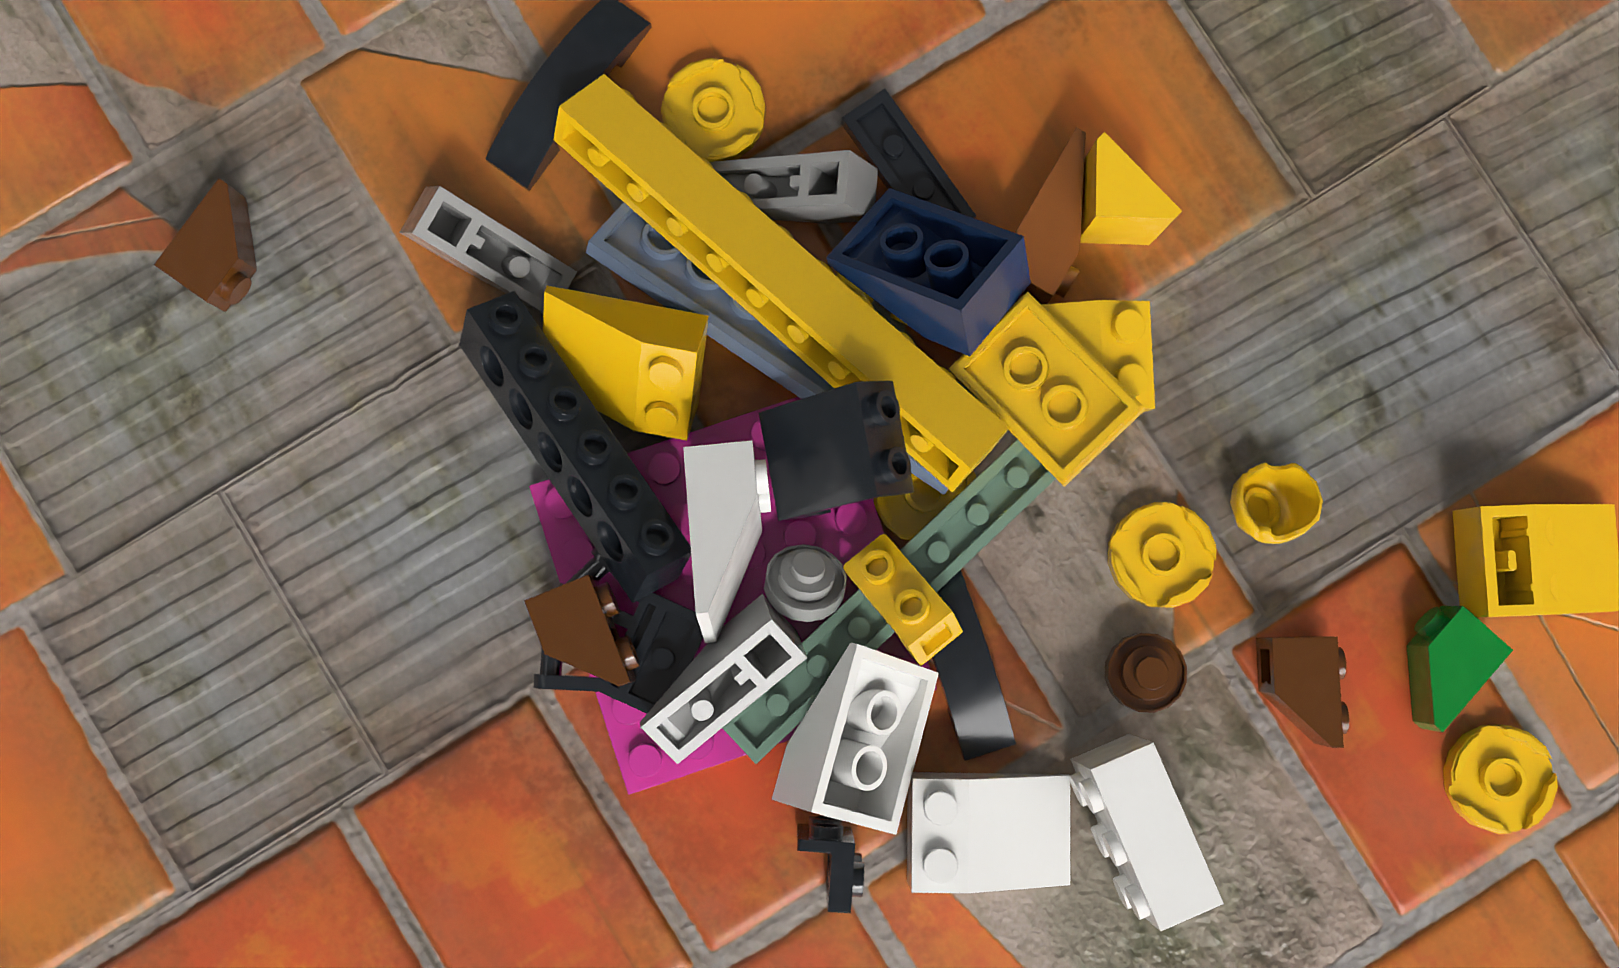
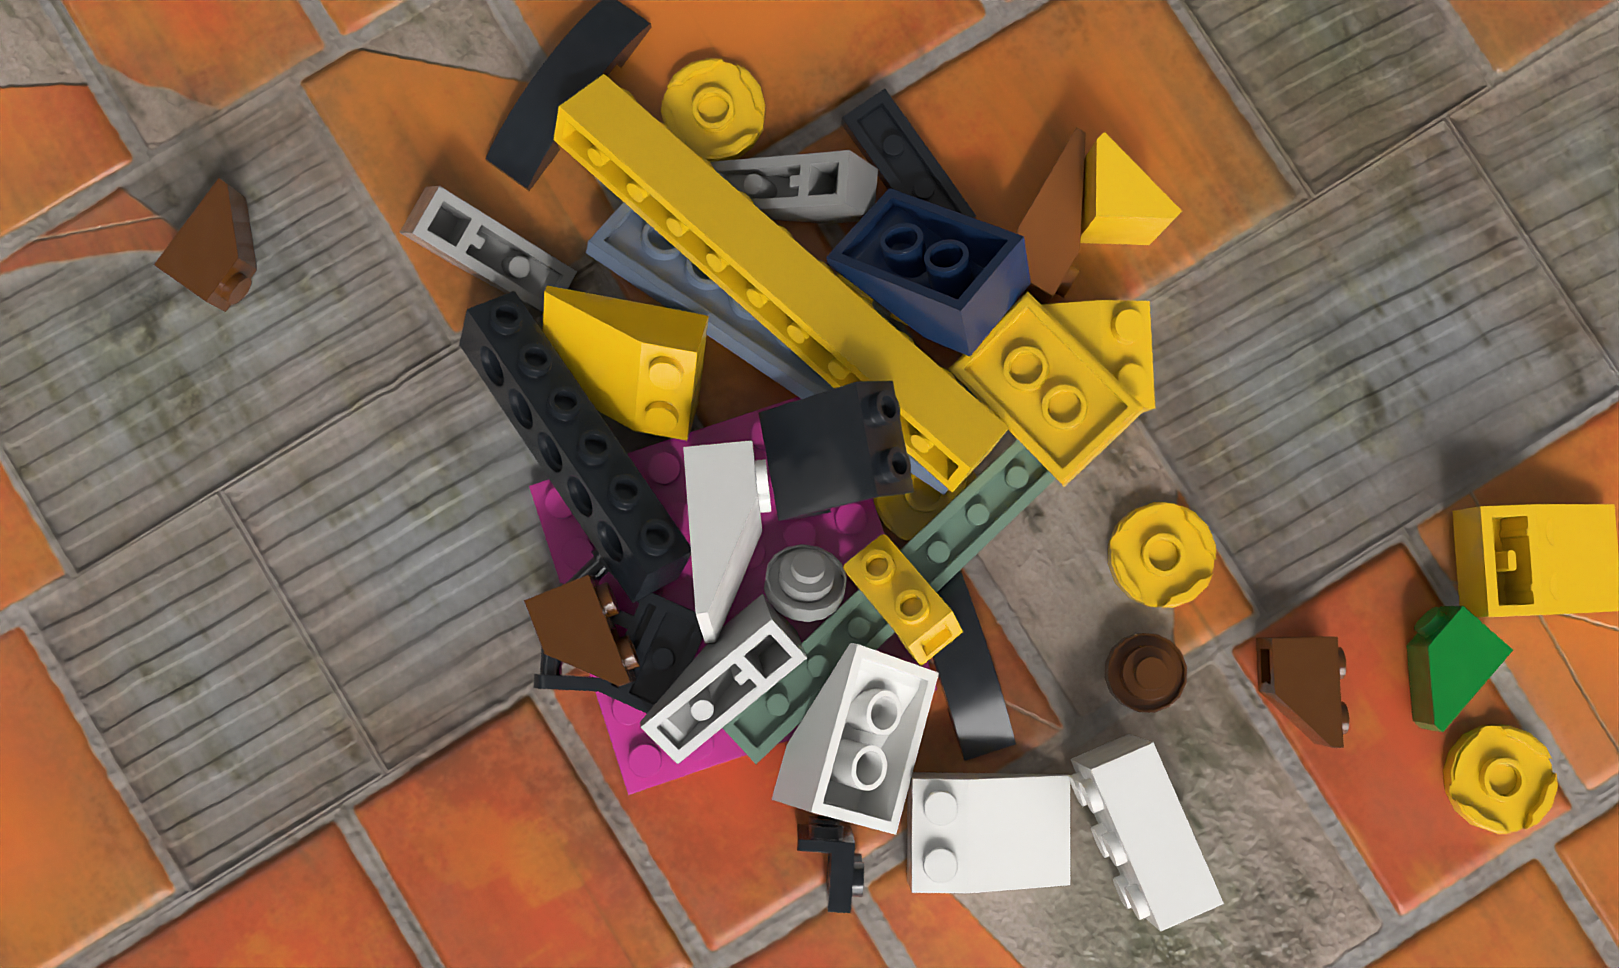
(1276, 502): yellow hair -> none

